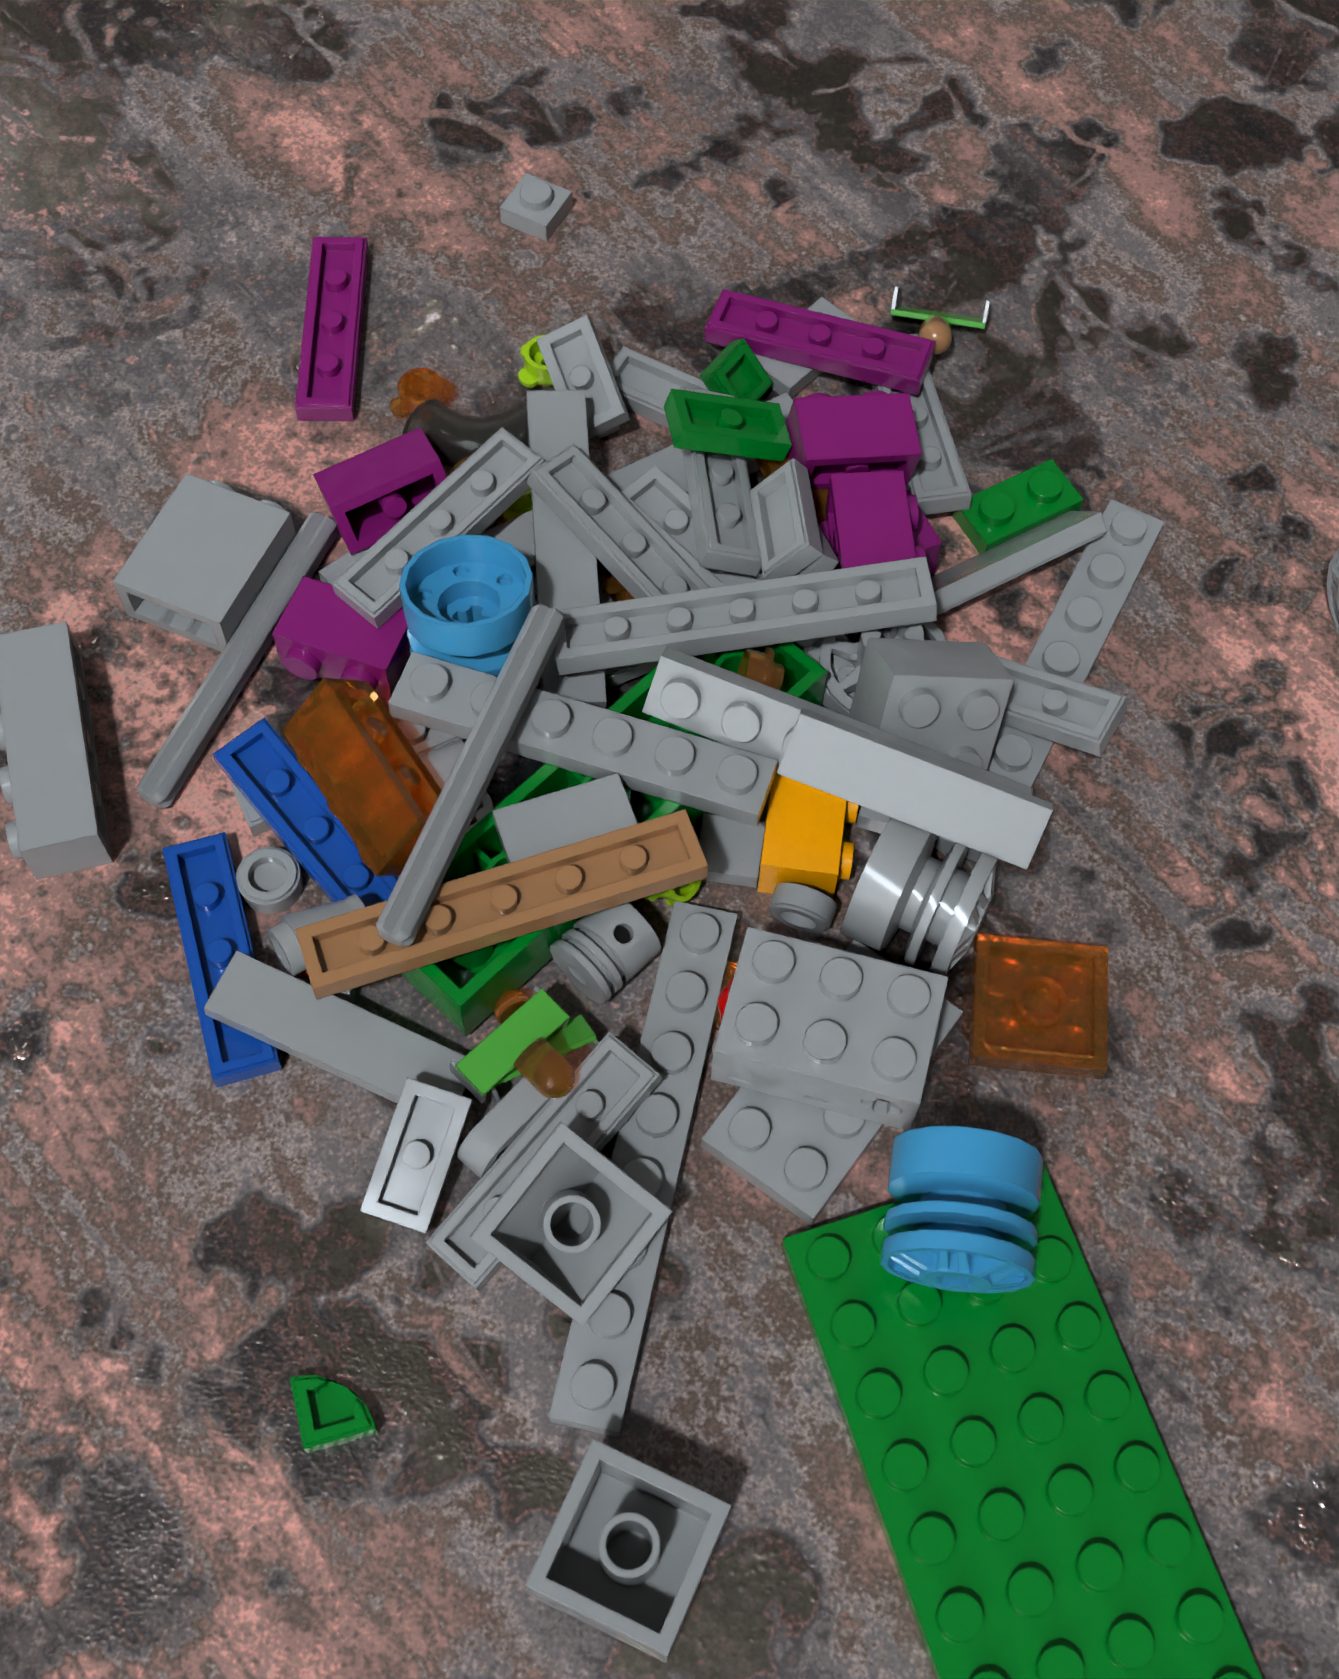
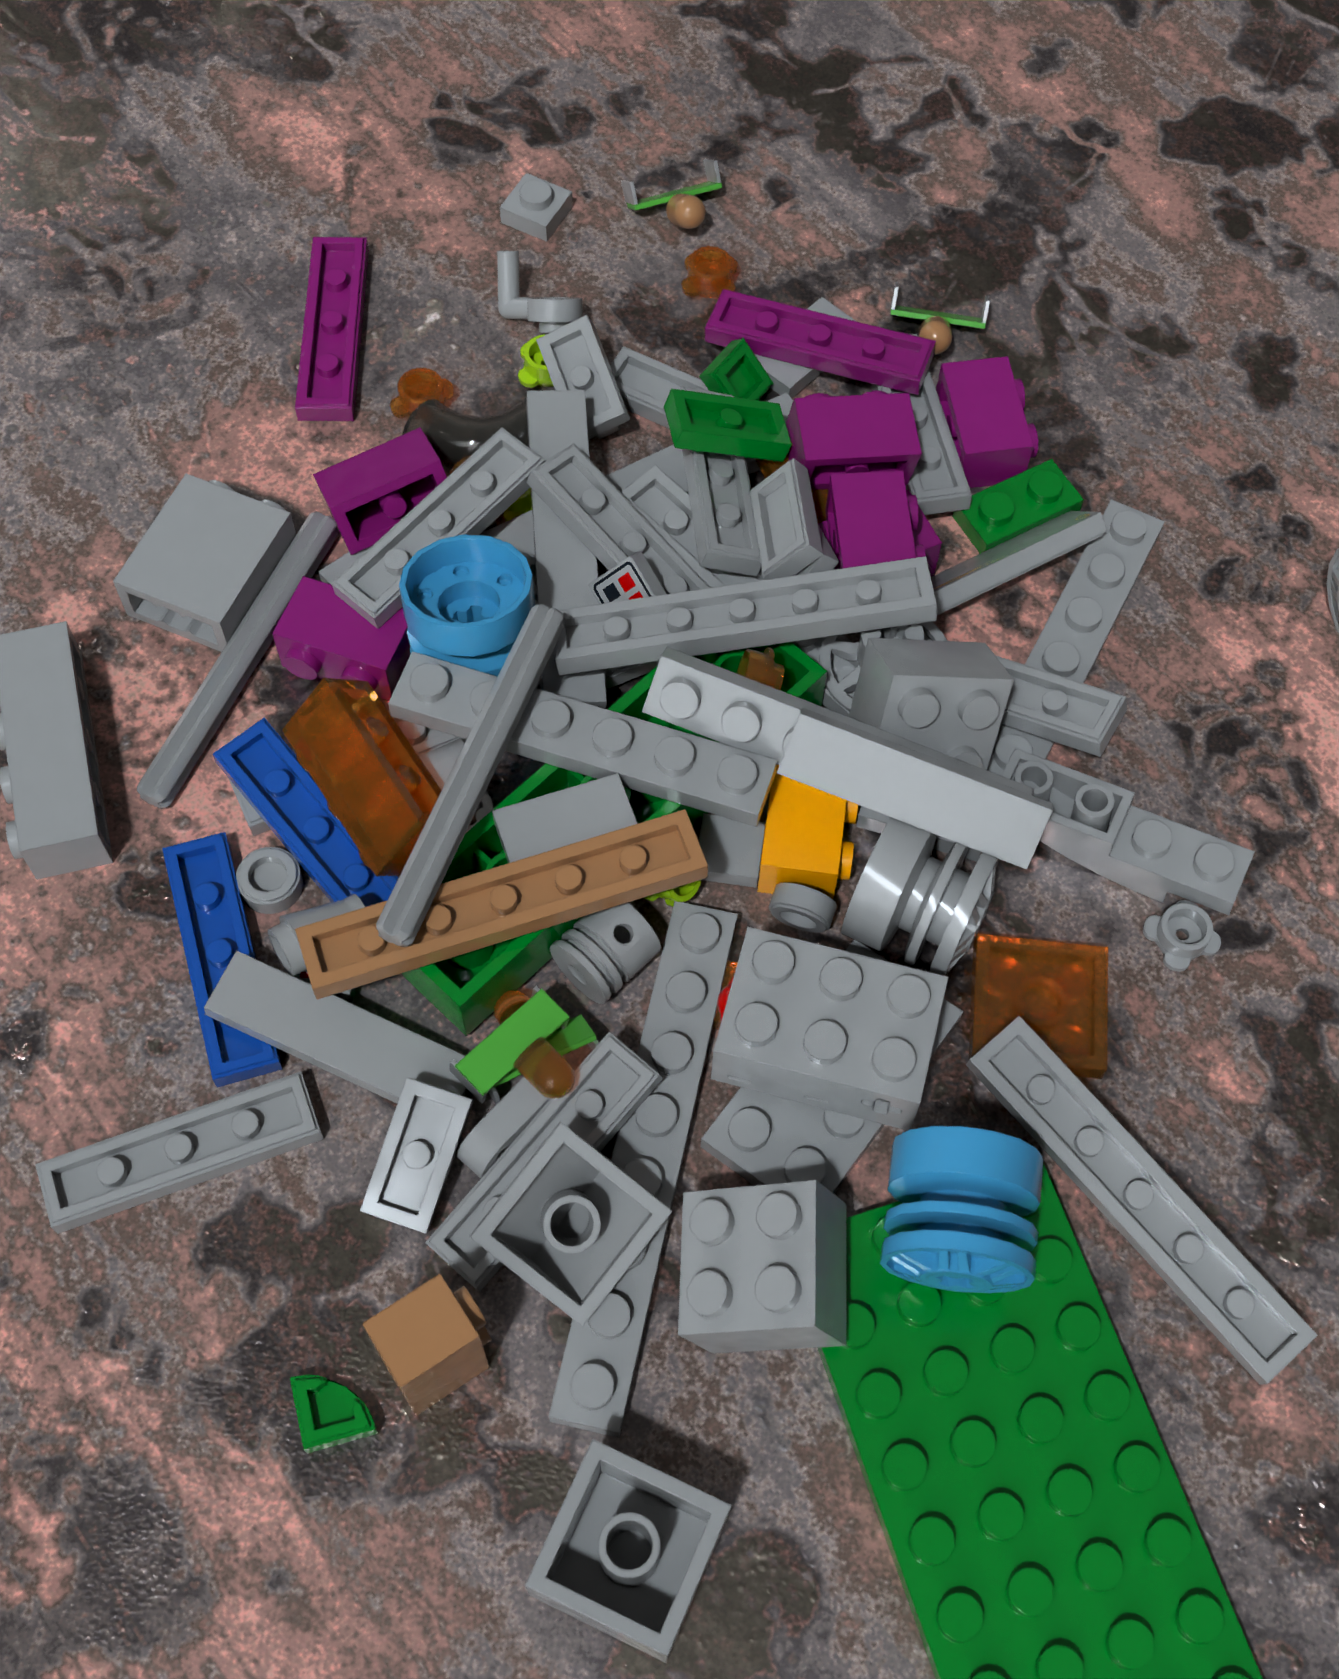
(178, 1152): none -> light grey tile
(431, 1342): none -> medium nougat brick
(548, 311): none -> light grey plate
(626, 581): none -> light grey tile
(682, 207): none -> piece
(709, 272): none -> clear orange plate
(763, 1268): none -> light grey brick
(987, 419): none -> magenta brick
(1127, 844): none -> light grey slope
(1142, 1201): none -> light grey plate
(1191, 920): none -> light grey plate

